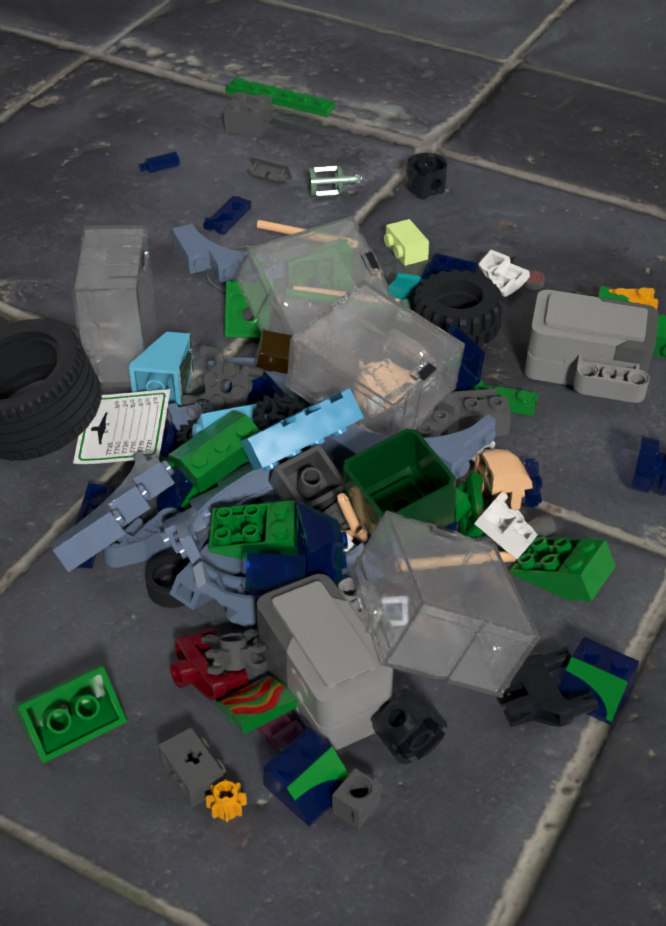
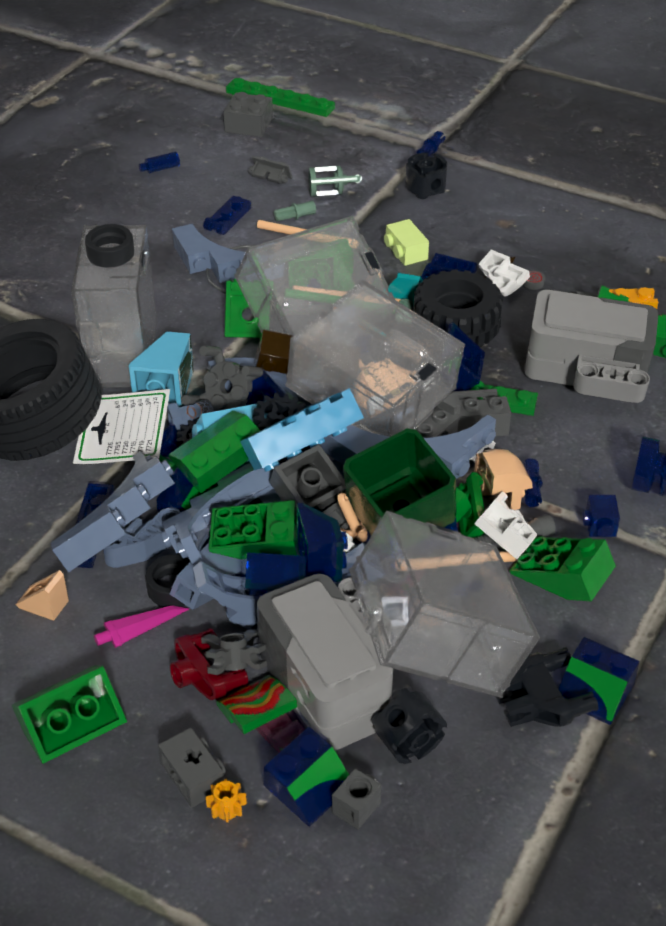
(45, 596): none -> light nougat slope
(112, 256): none -> black tyre
(127, 628): none -> dark pink bar
(295, 211): none -> sand green axle
(432, 144): none -> clear blue pin
(601, 516): none -> clear blue brick

